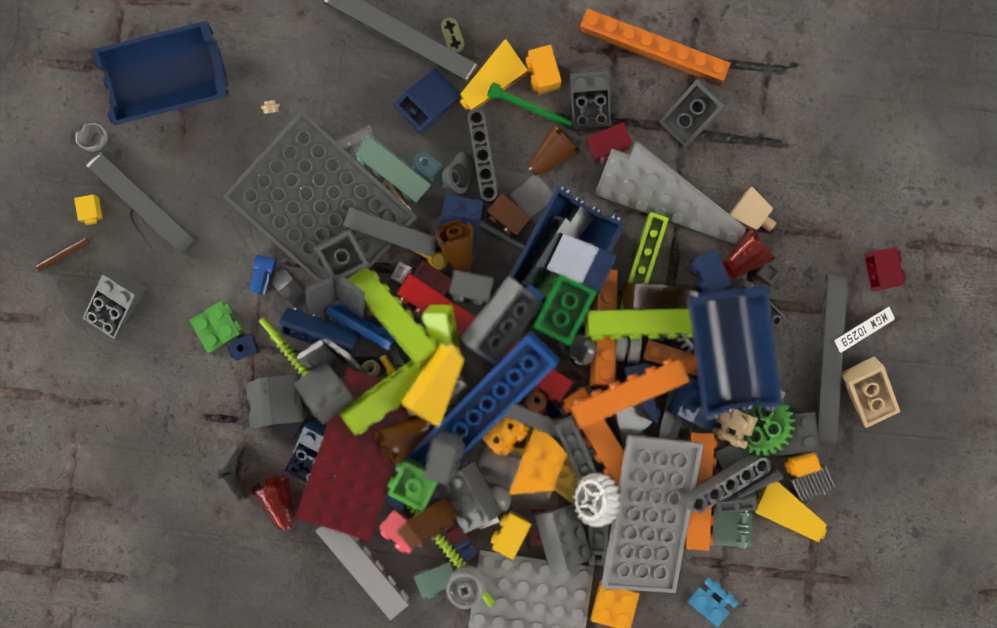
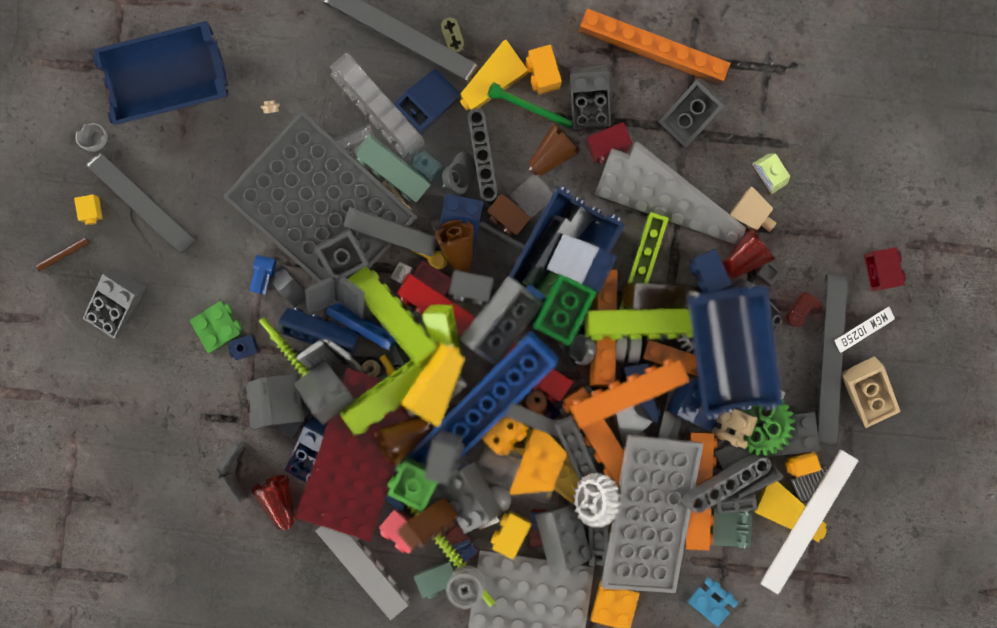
(381, 110): none -> clear brick
(771, 172): none -> yellowish green torso
(801, 308): none -> clear red leg
(809, 522): none -> white tile

